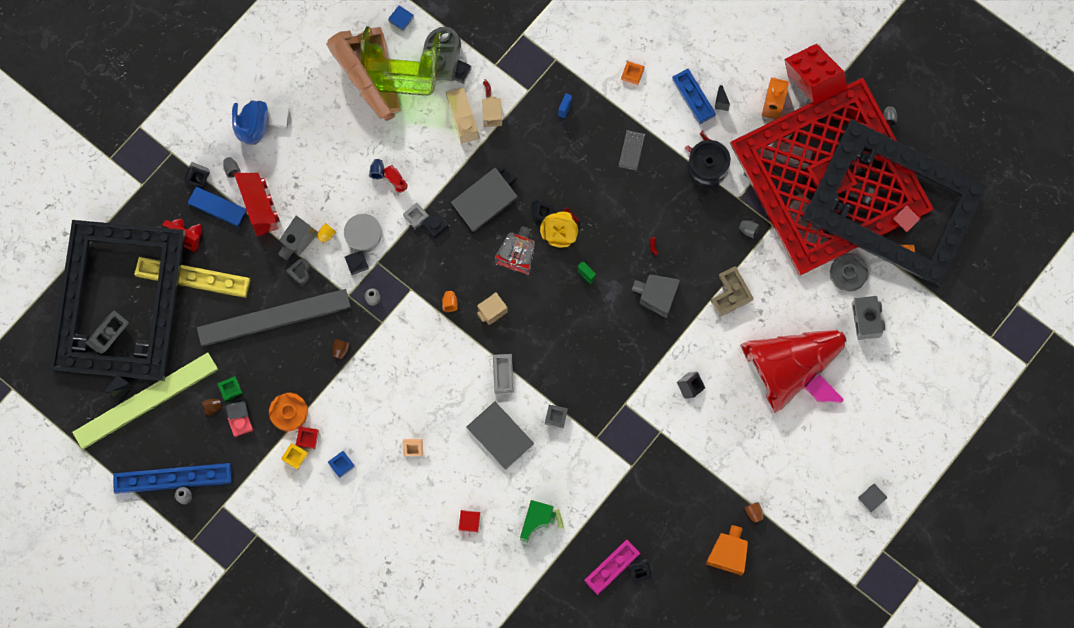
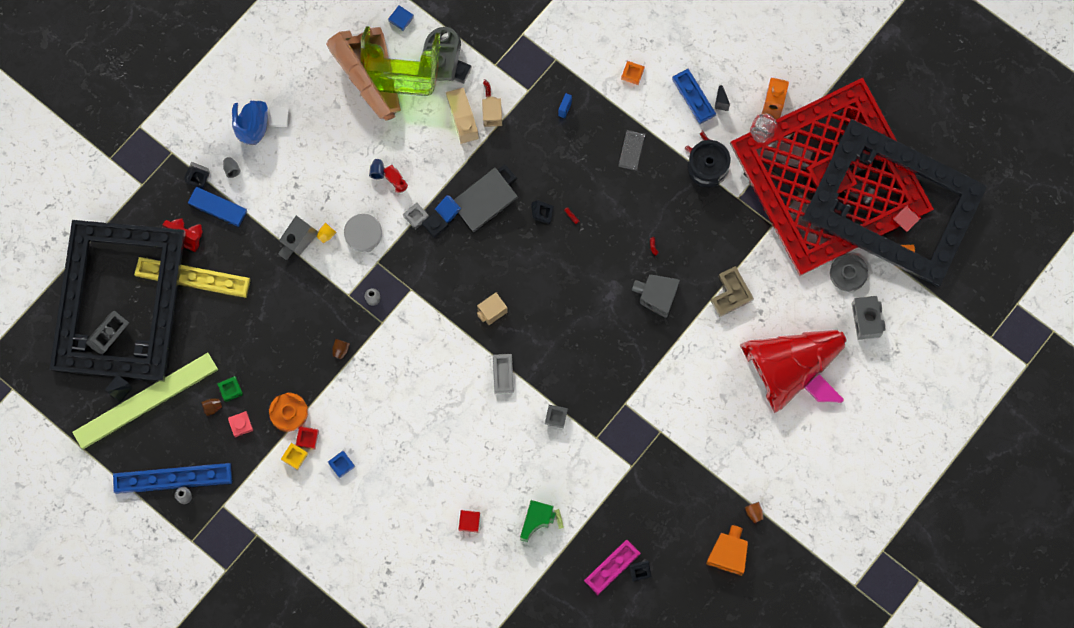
(237, 408): black slope -> none
(257, 202): red slope -> none
(273, 317): dark grey tile -> none
(299, 271): dark grey tile -> none
(356, 262): black plate -> none
(413, 447): light nougat slope -> none
(447, 208): none -> blue tile
(449, 301): orange hose -> none
(500, 435): dark grey tile -> none
(517, 251): clear torso -> none
(559, 229): yellow tile -> none
(586, 272): green tile -> none
(691, 385): black slope -> none
(749, 228): dark grey hose -> none
(763, 127): none -> clear head
(815, 73): red brick -> none
(872, 497): black slope -> none
(891, 116): dark grey hose -> none

